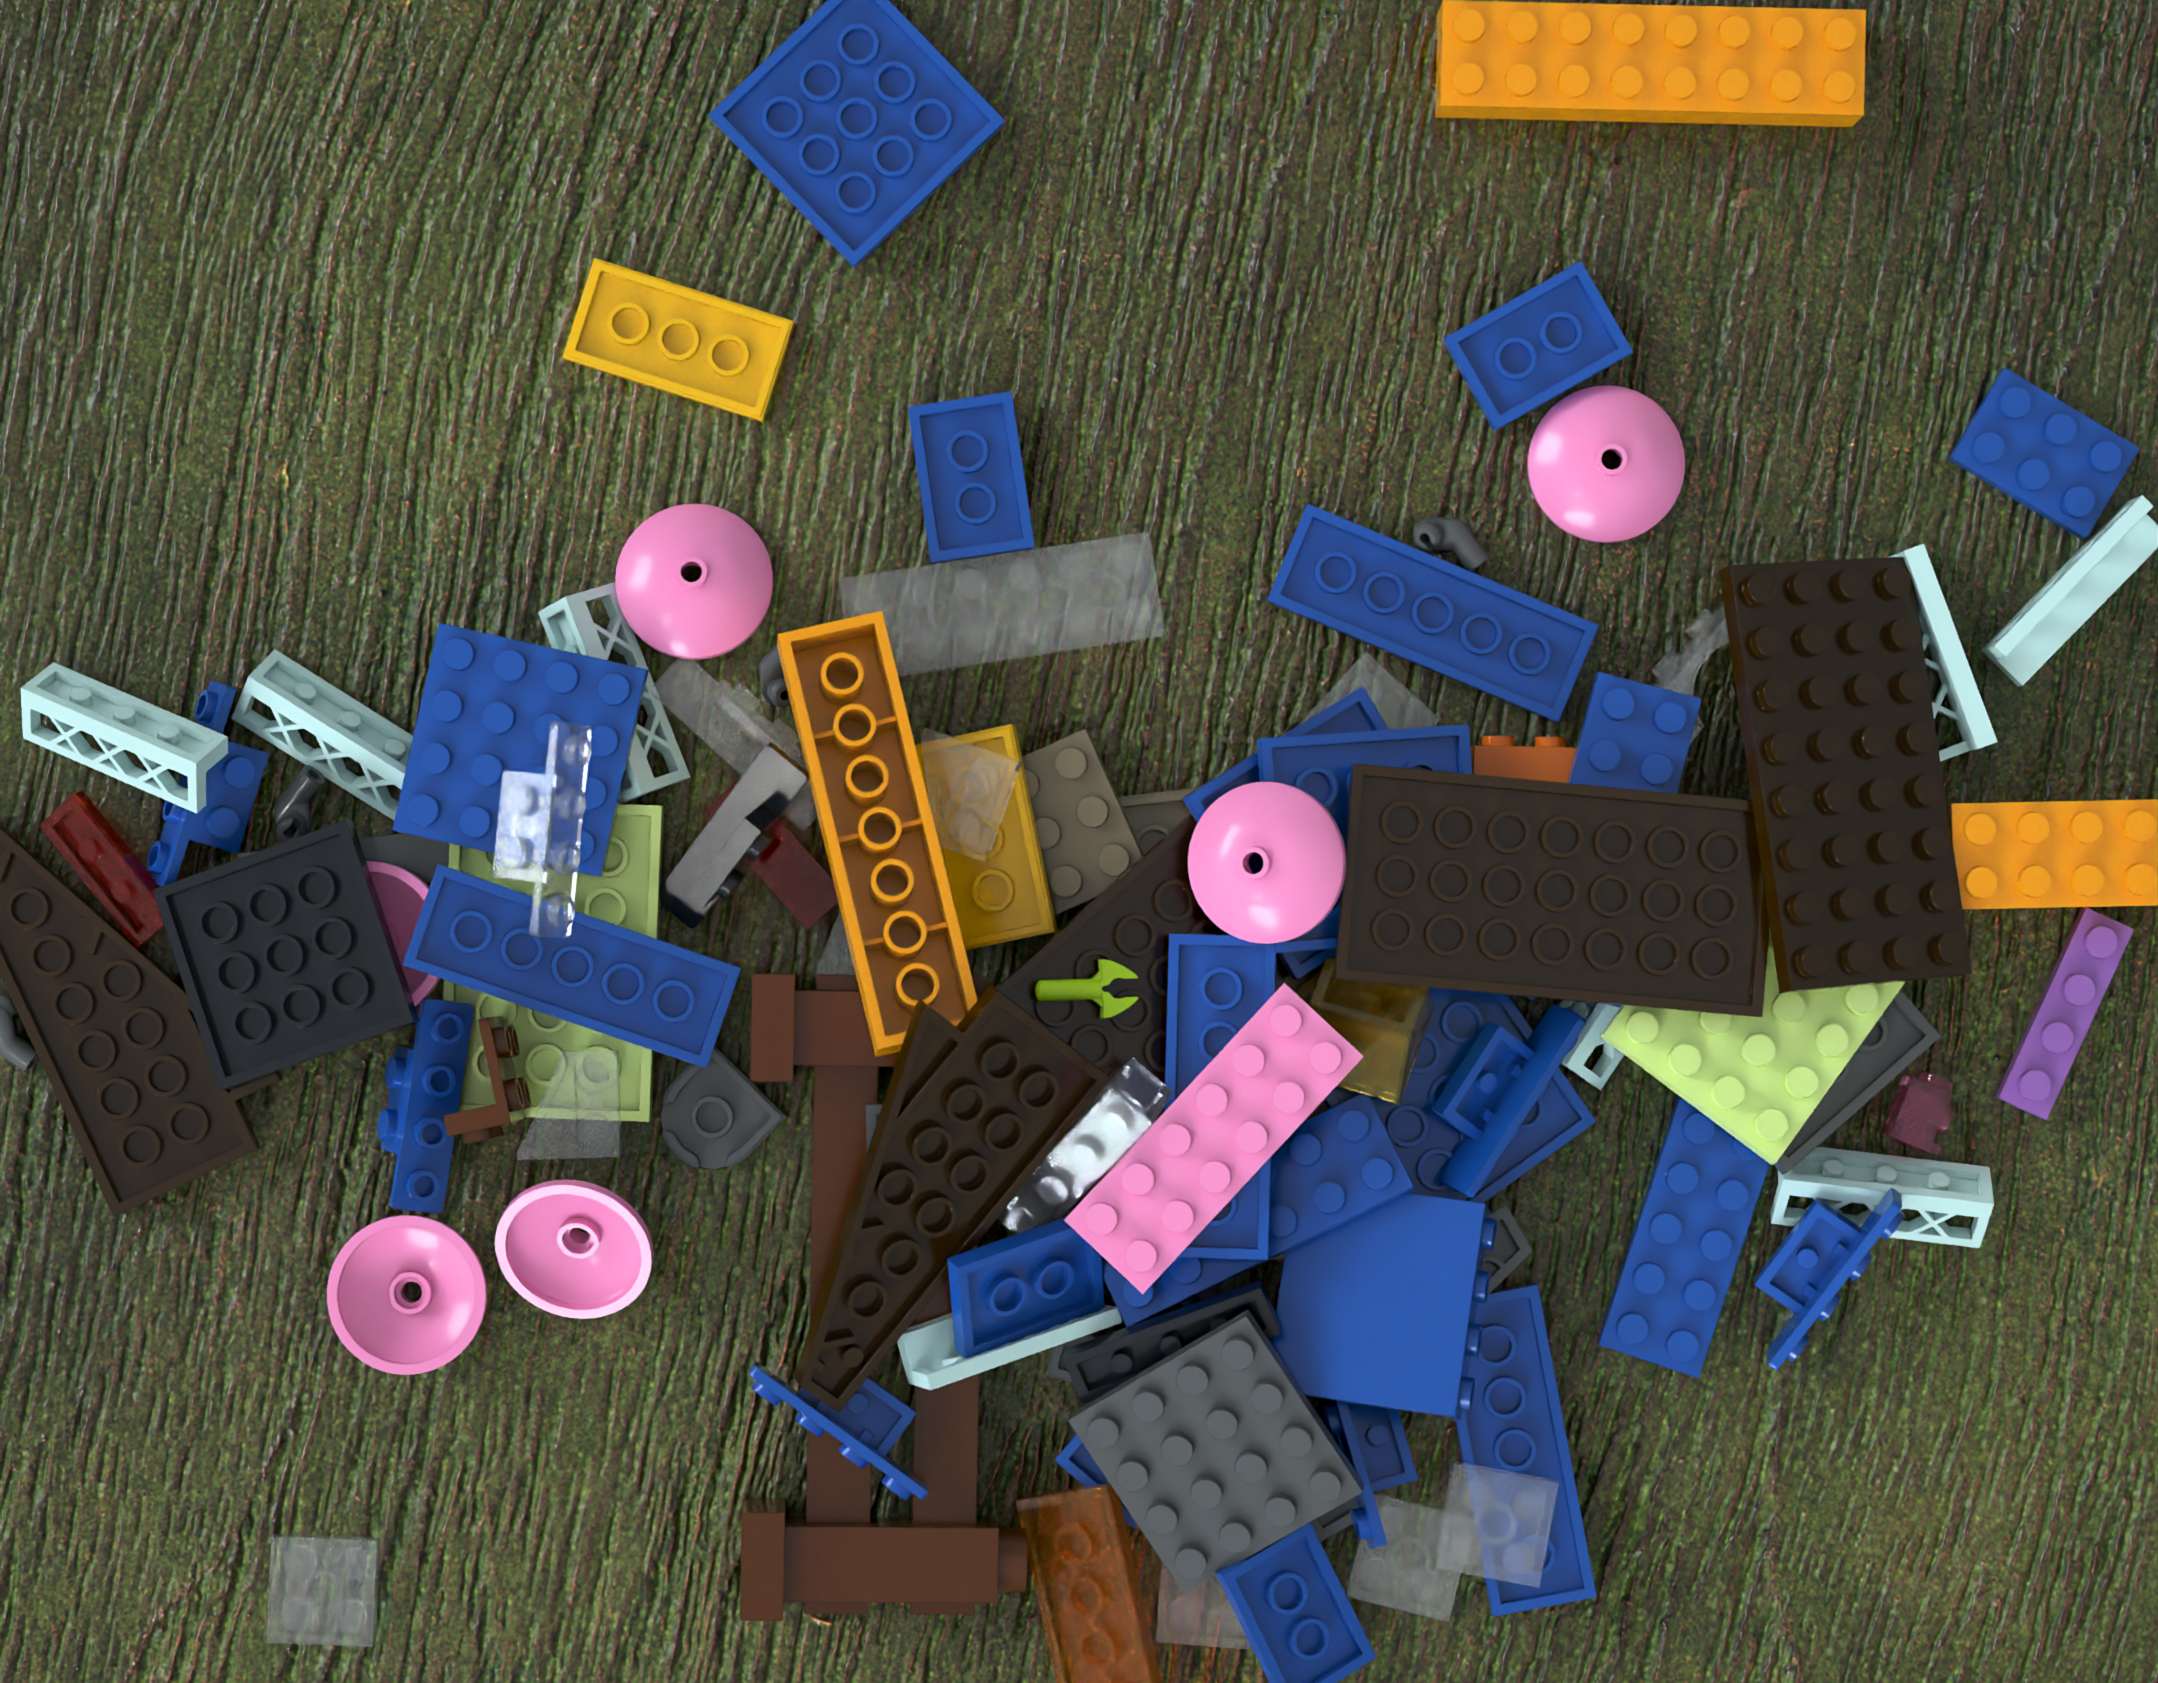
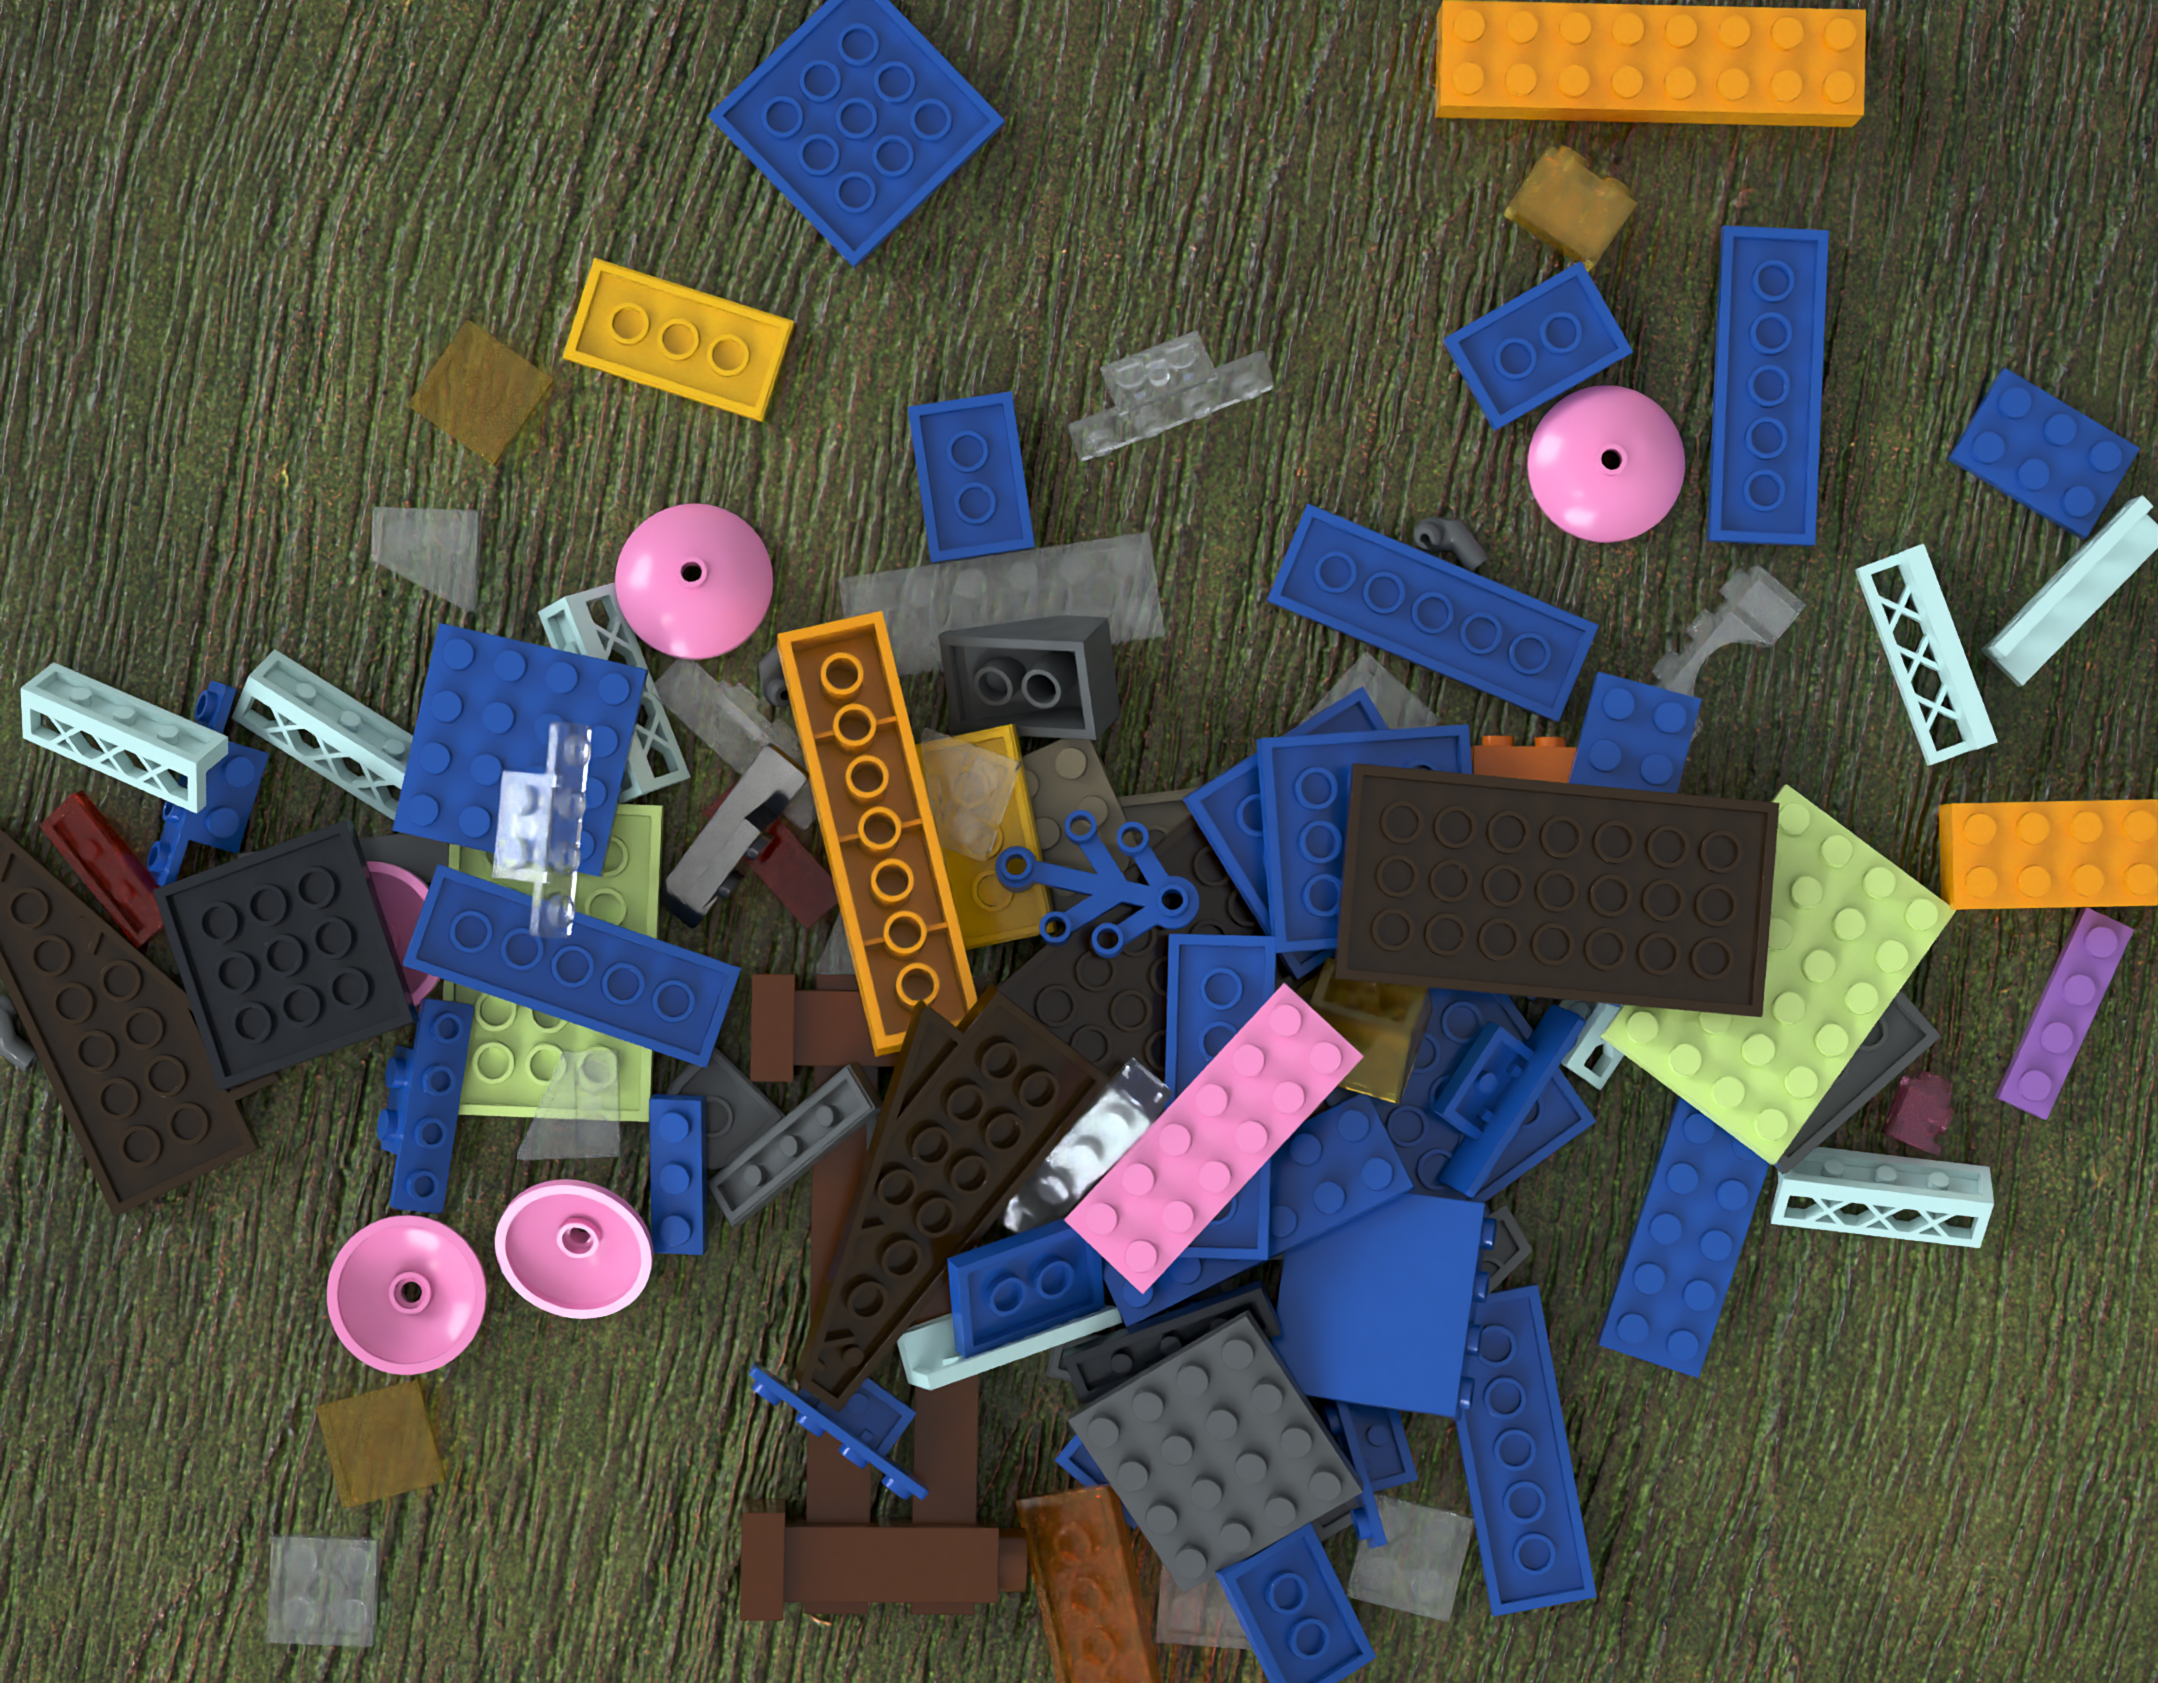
(294, 805): dark grey arm -> none
(381, 1443): none -> clear yellow tile
(431, 549): none -> clear wing
(481, 392): none -> clear yellow tile
(510, 1092): reddish brown bracket -> none
(678, 1174): none -> blue plate
(795, 1144): none -> dark grey tile
(1034, 673): none -> dark grey slope
(1090, 989): lime bar -> none
(1106, 888): none -> blue plant
(1164, 390): none -> clear bracket
(1300, 858): bright pink dish -> none
(1496, 1524): clear plate -> none
(1571, 206): none -> clear yellow slope
(1767, 386): none -> blue plate
(1816, 1263): blue bracket -> none
(1844, 773): dark brown plate -> none

